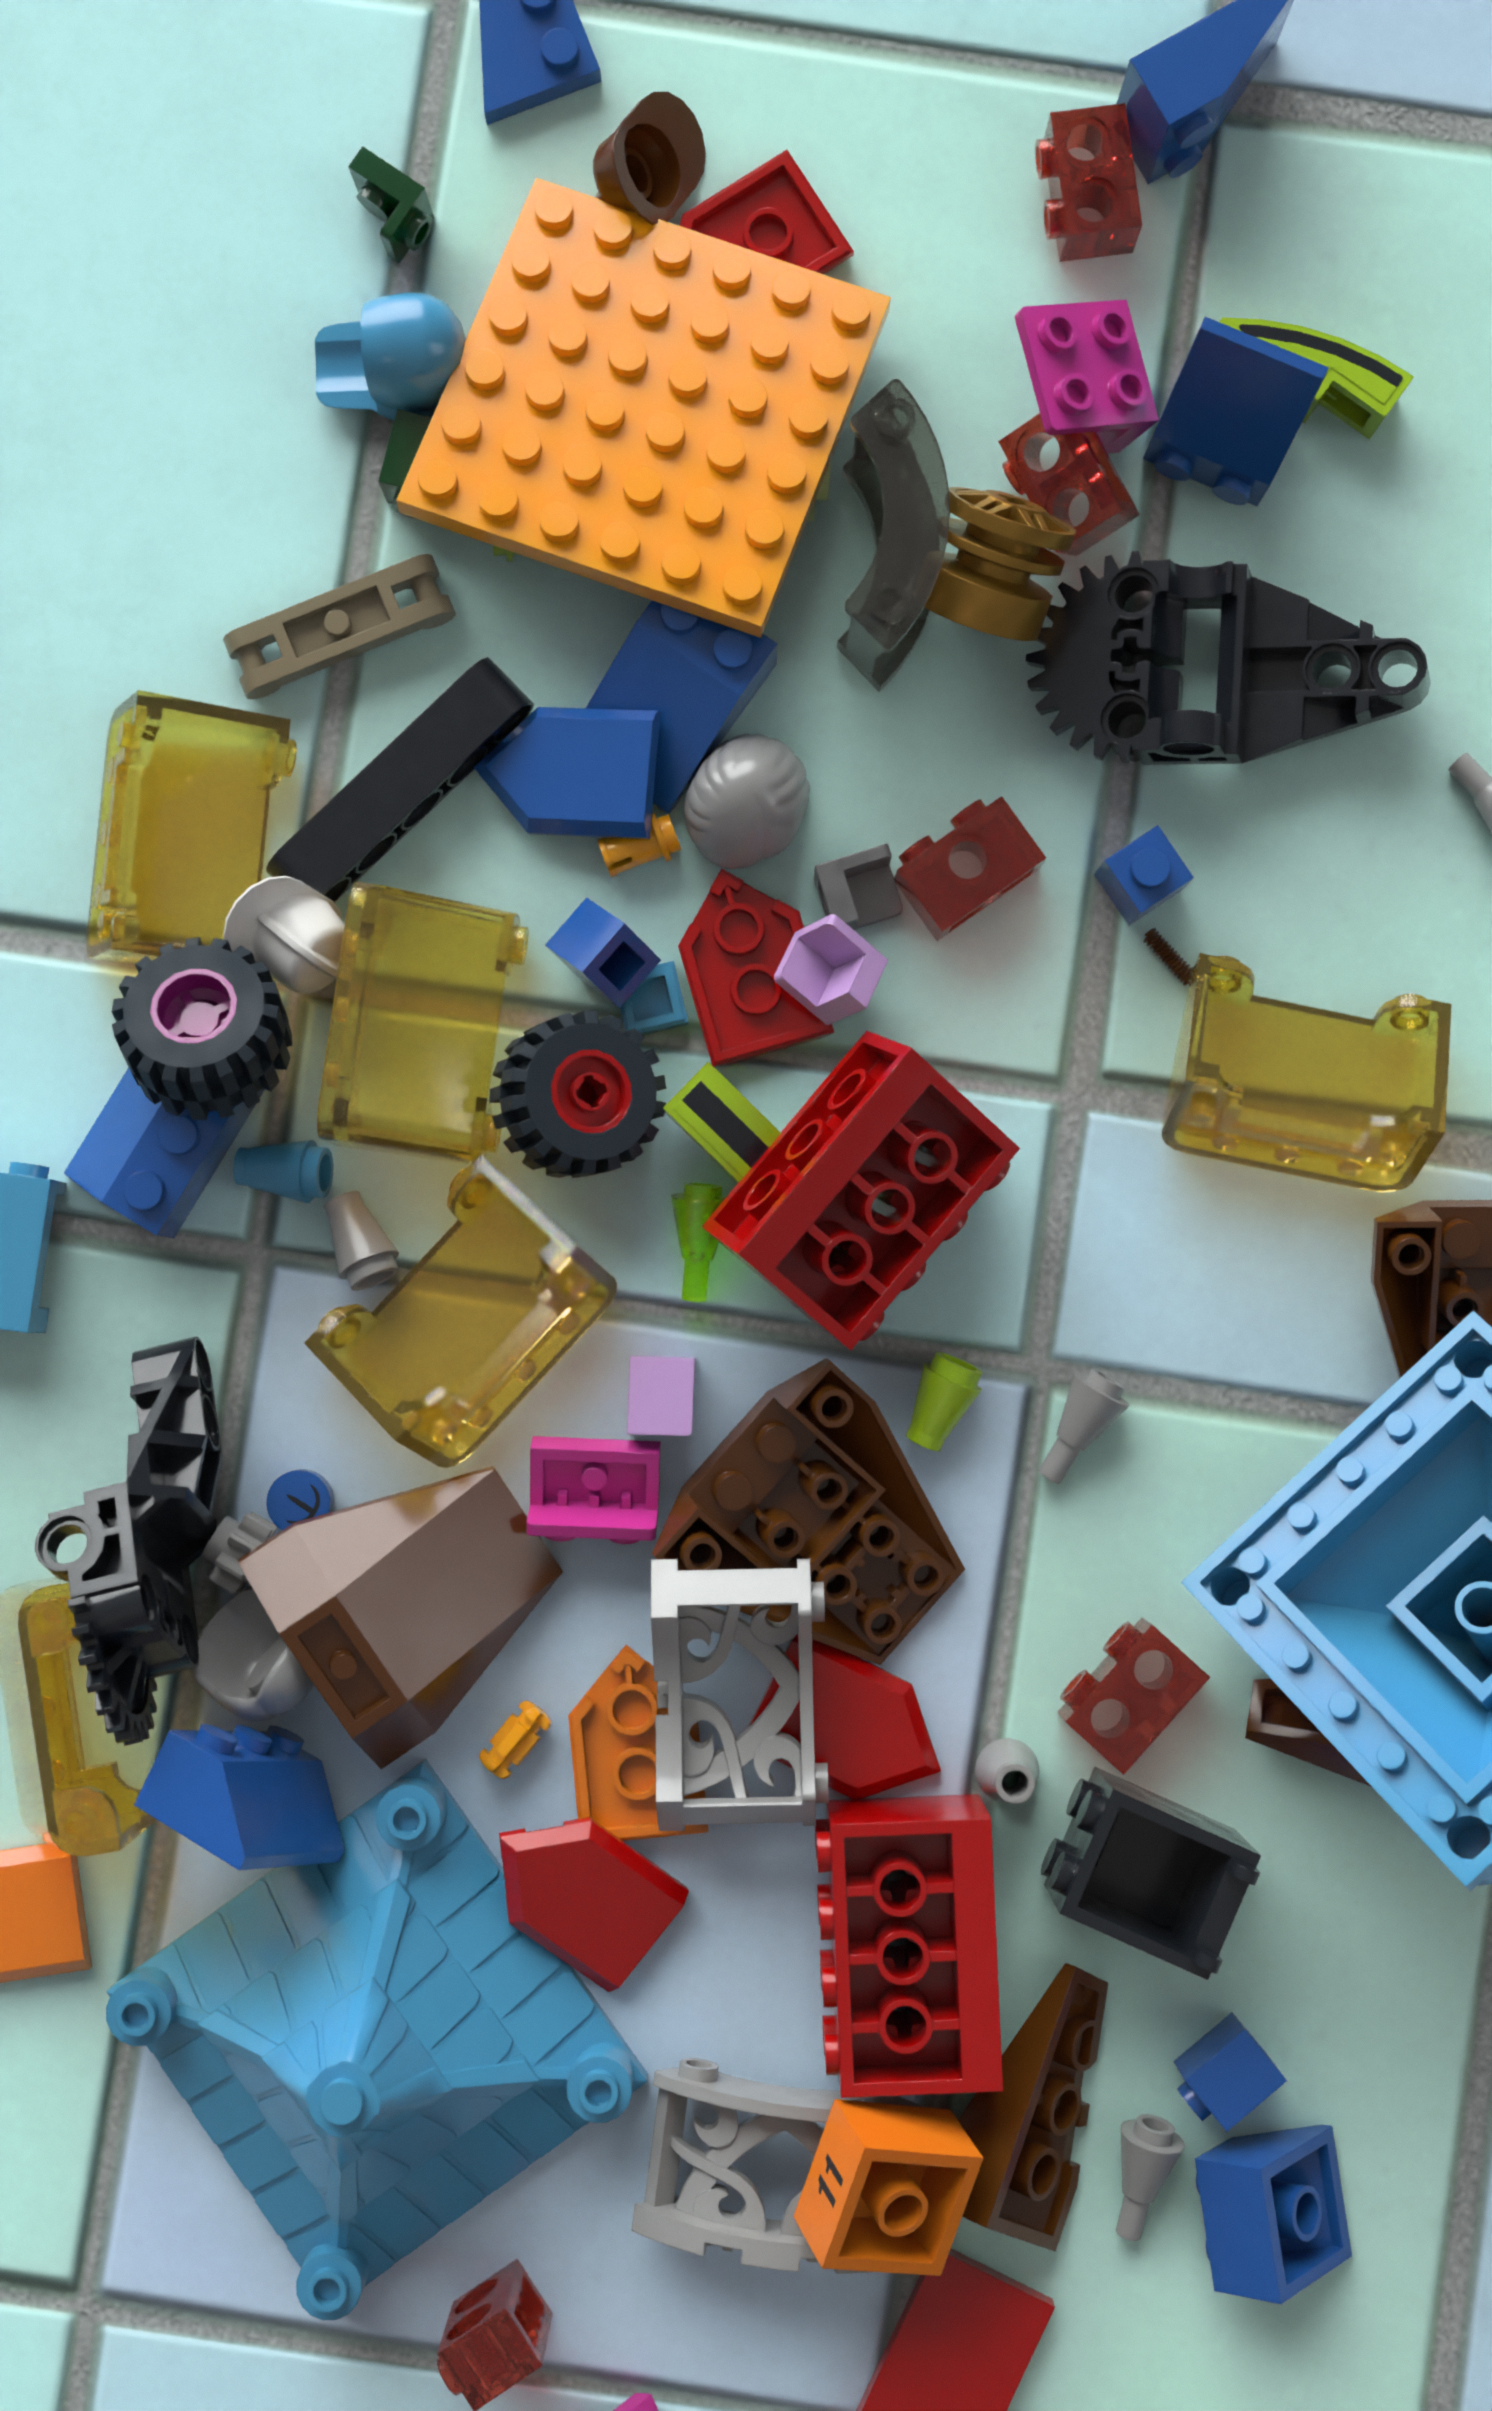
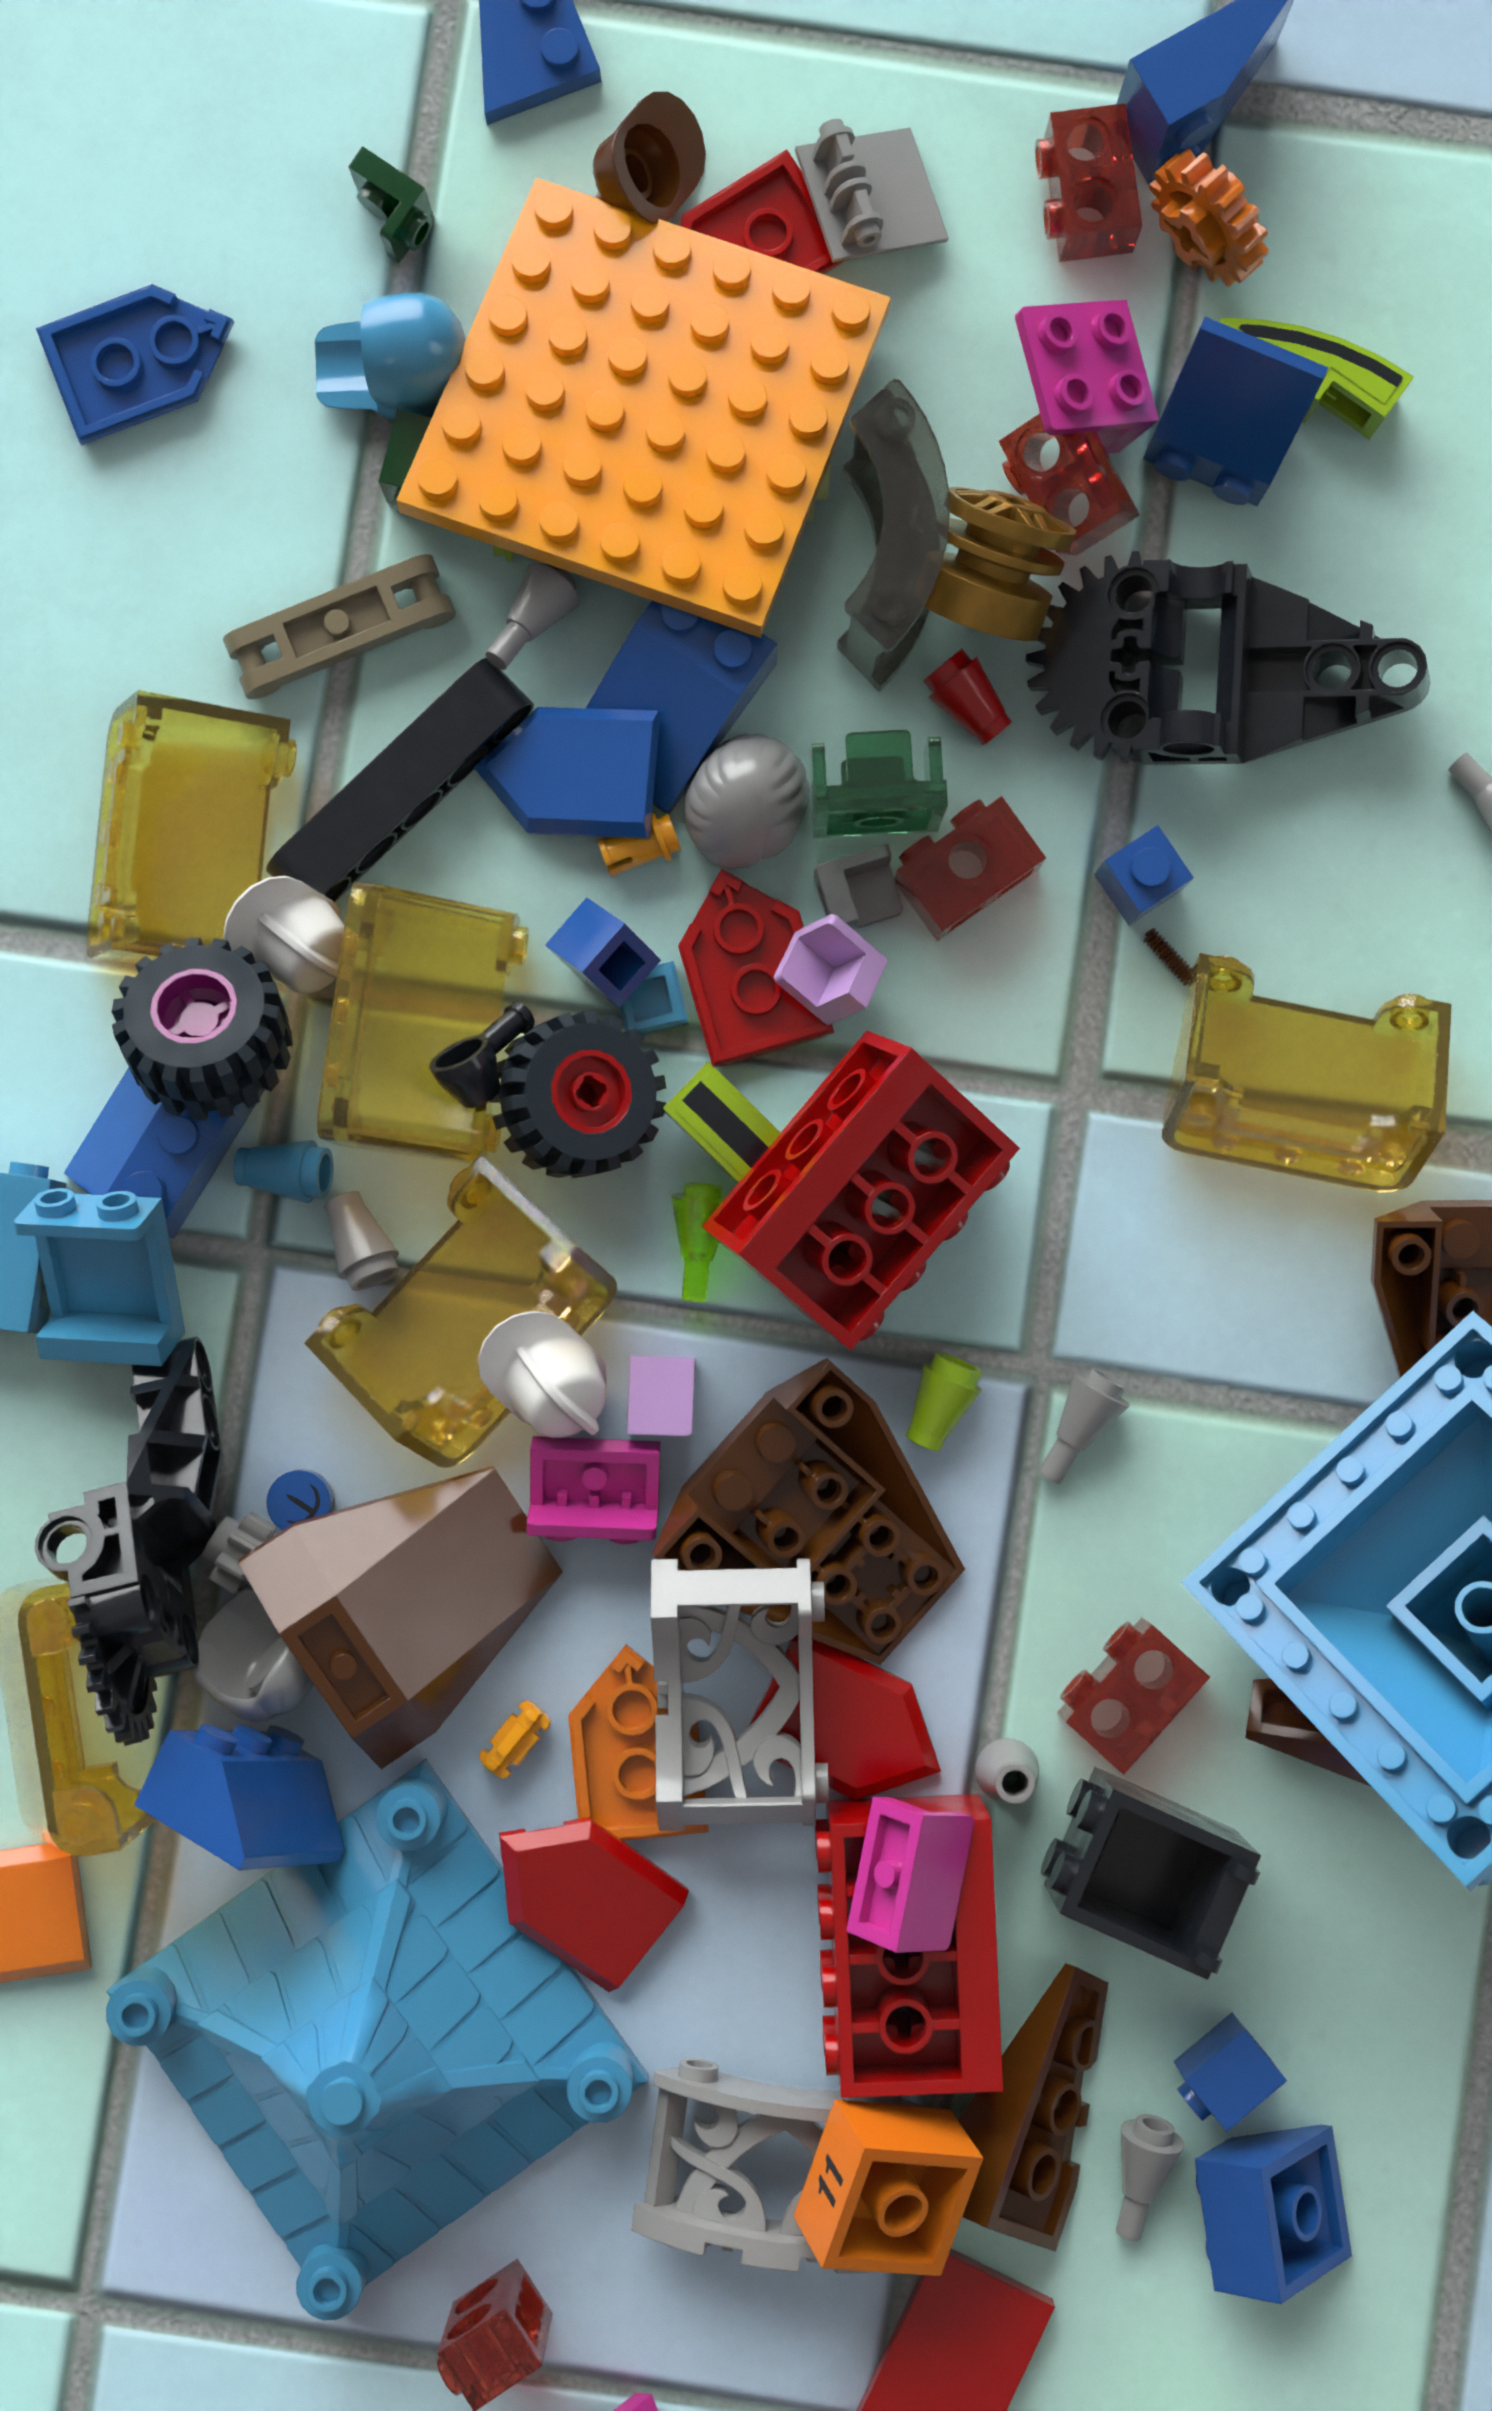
(105, 1277): none -> dark azure panel
(132, 359): none -> blue tile
(470, 1066): none -> black bar
(540, 602): none -> light grey cone
(544, 1374): none -> white piece
(869, 192): none -> light grey hinge
(878, 787): none -> clear green panel
(909, 1876): none -> dark pink panel
(968, 696): none -> red cone
(1208, 217): none -> orange gear

